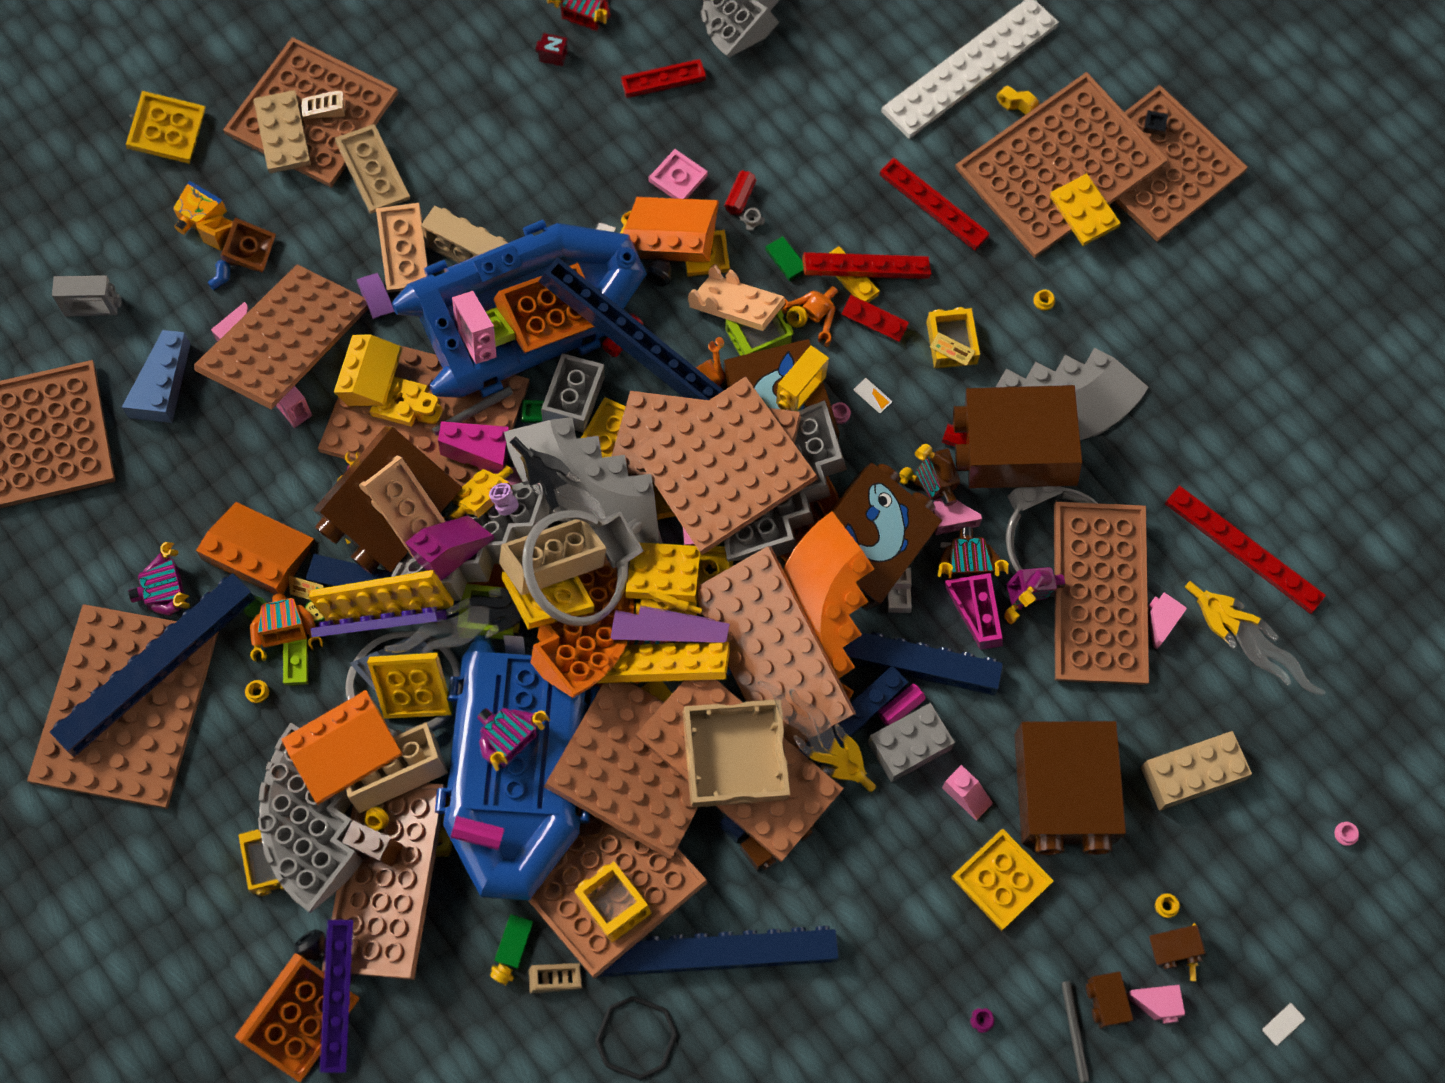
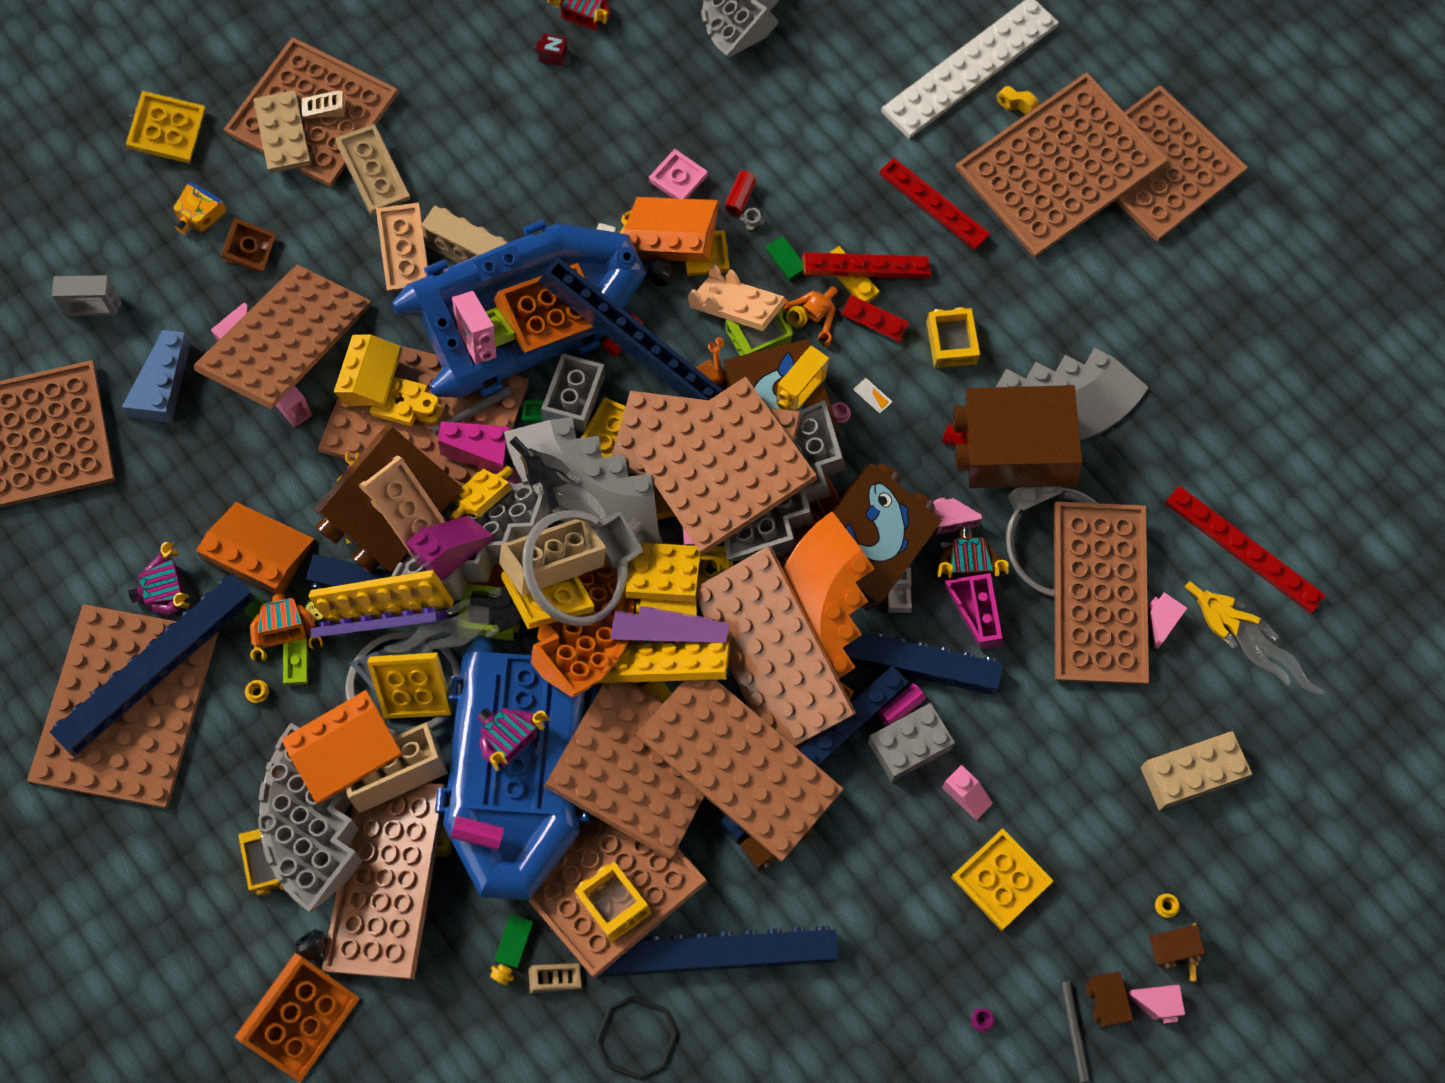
(214, 231): light orange slope -> none
(222, 275): blue arm -> none
(302, 587): clear yellow sticker -> none
(336, 995): dark purple plate -> none
(372, 843): brick -> none
(375, 295): medium lavender slope -> none
(376, 818): yellow plate -> none
(503, 499): lavender wheel -> none
(514, 645): white sticker -> none
(663, 78): red plate -> none
(667, 602): yellow hand -> none
(735, 753): tan tile -> none
(824, 745): clear piece -> none
(935, 474): reddish brown torso -> none
(952, 348): clear yellow sticker -> none
(1031, 586): magenta torso -> none
(1046, 295): yellow plate -> none
(1069, 785): reddish brown brick -> none
(1084, 209): yellow plate -> none
(1155, 123): black plate -> none
(1283, 1024): white sticker -> none
(1346, 833): bright pink plate -> none

